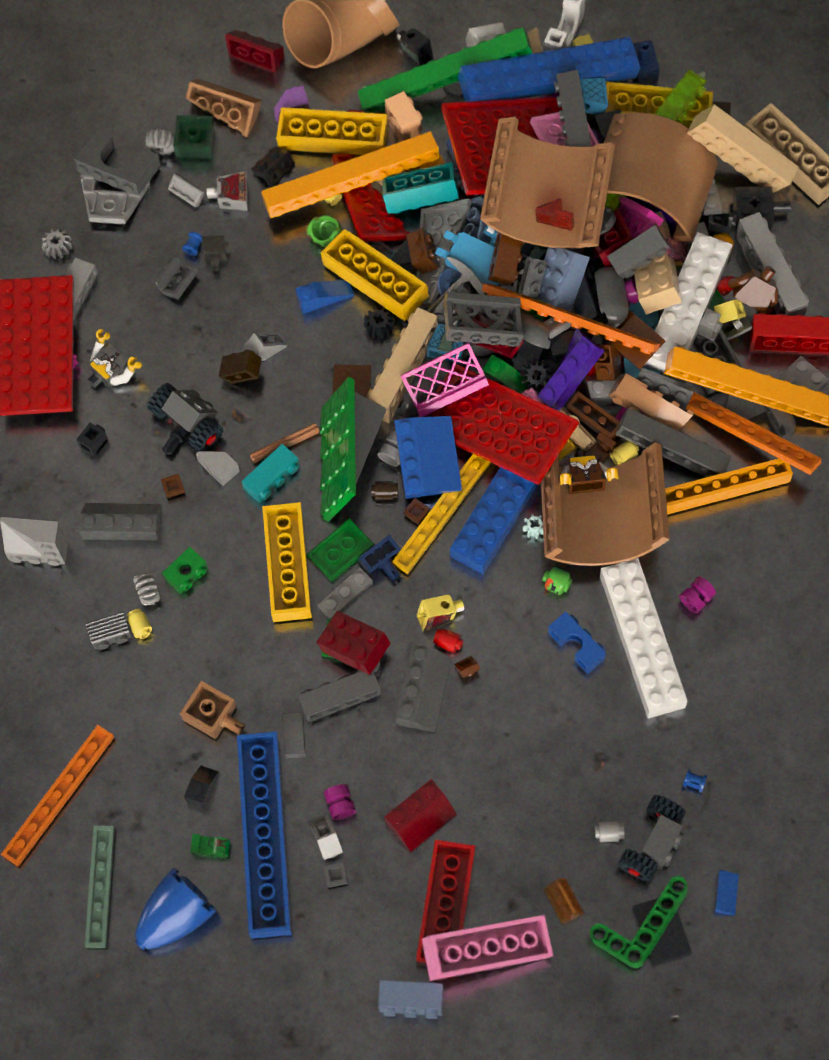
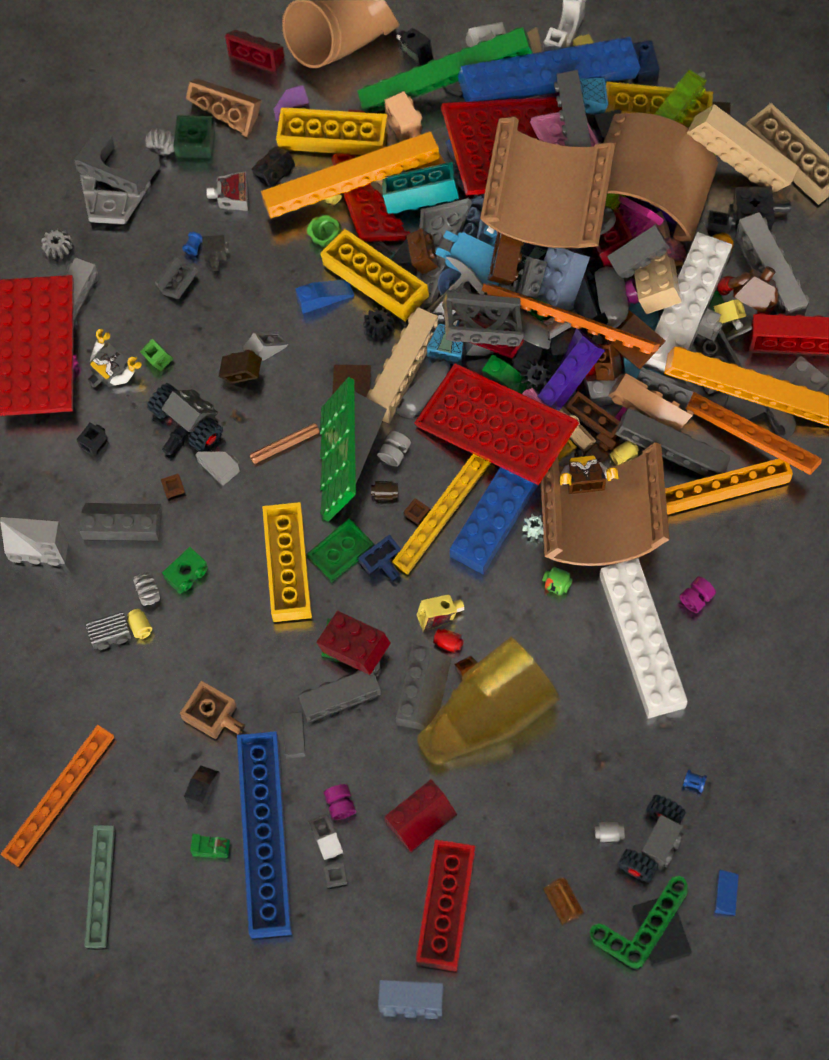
(156, 355): none -> bright green brick
(172, 912): blue cylinder -> none
(186, 190): light grey plate -> none
(271, 473): teal brick -> none
(345, 593): light grey plate -> none
(427, 456): blue slope -> none
(451, 394): fence -> none
(487, 947): bright pink brick -> none
(489, 705): none -> clear yellow windscreen
(553, 215): clear red slope -> none
(568, 628): blue arch -> none
(713, 203): light grey hinge -> none

